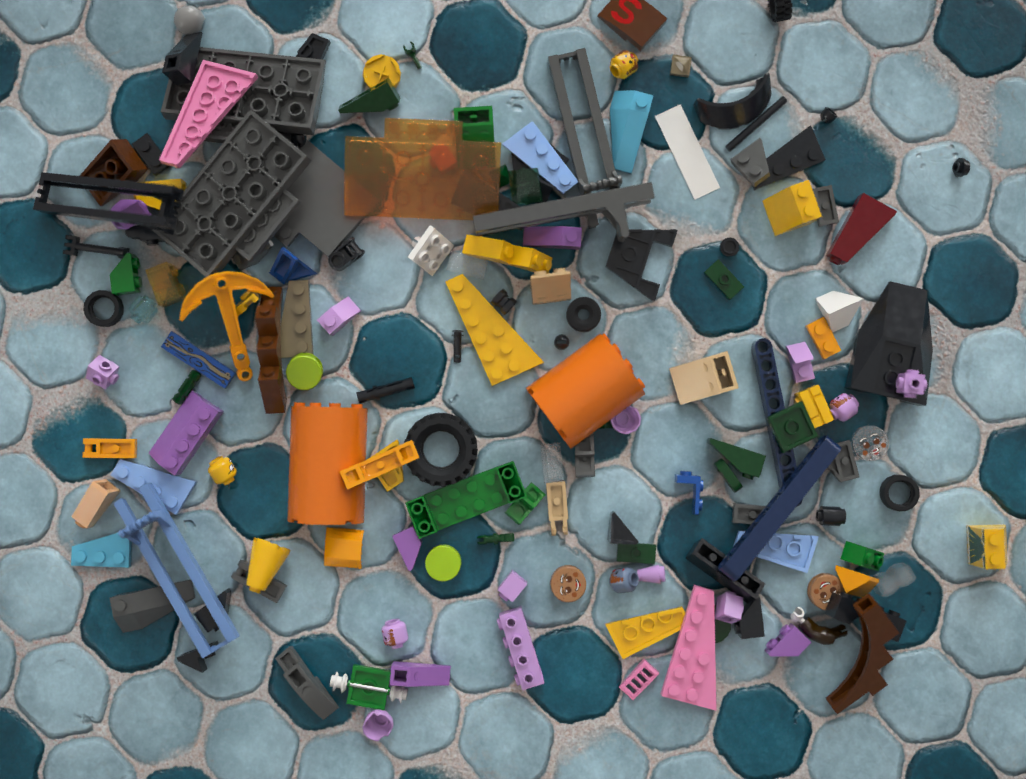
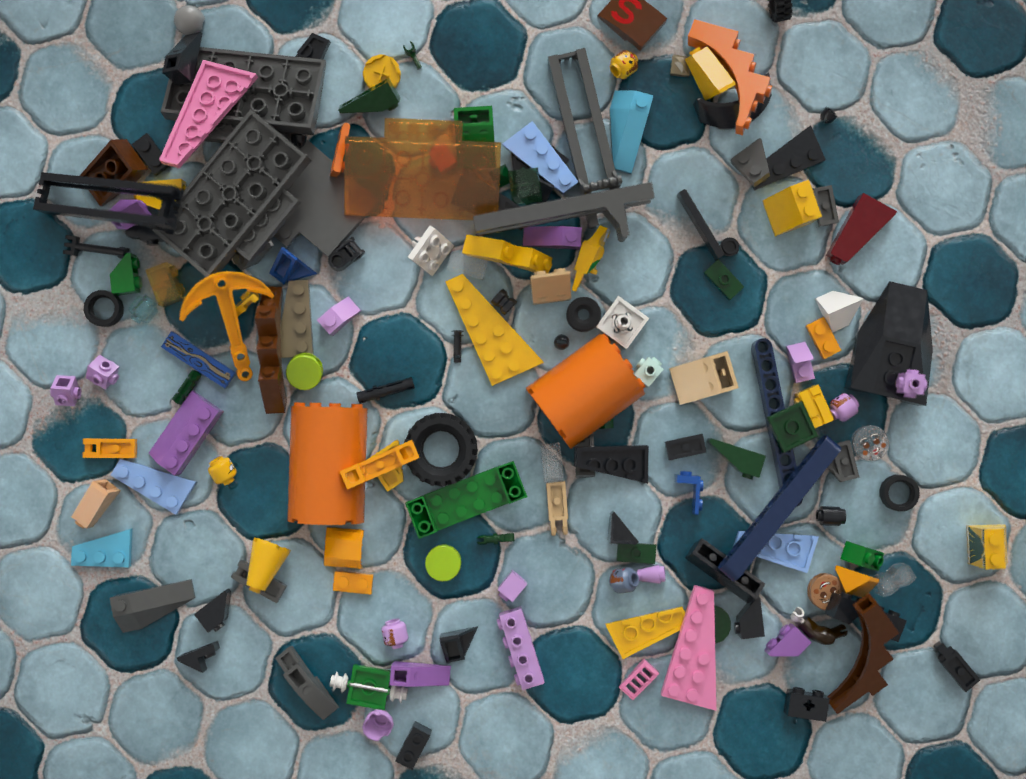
(65, 390): none -> lavender brick
(135, 533): medium blue piece -> none
(338, 164): none -> orange hinge
(353, 582): none -> light orange plate
(408, 545): medium lavender slope -> none
(413, 745): none -> black brick
(456, 643): none -> black slope
(520, 509): green slope -> none
(568, 583): medium nougat head -> none
(590, 254): none -> yellow animal
(619, 461): none -> black wing
(626, 421): lavender hair -> none
(629, 257): black wing -> none
(635, 320): none -> white plate
(648, 370): none -> light aqua brick
(685, 447): none -> black plate
(687, 152): white sticker -> none
(700, 224): none -> black tile
(708, 73): none -> yellow slope
(728, 475): dark green beam -> none
(729, 607): lavender brick -> none
(739, 65): none -> orange arch
(745, 513): dark grey plate -> none
(755, 124): black bar -> none
(815, 710): none -> black brick
(956, 666): none -> black hinge
(961, 167): black plate -> none

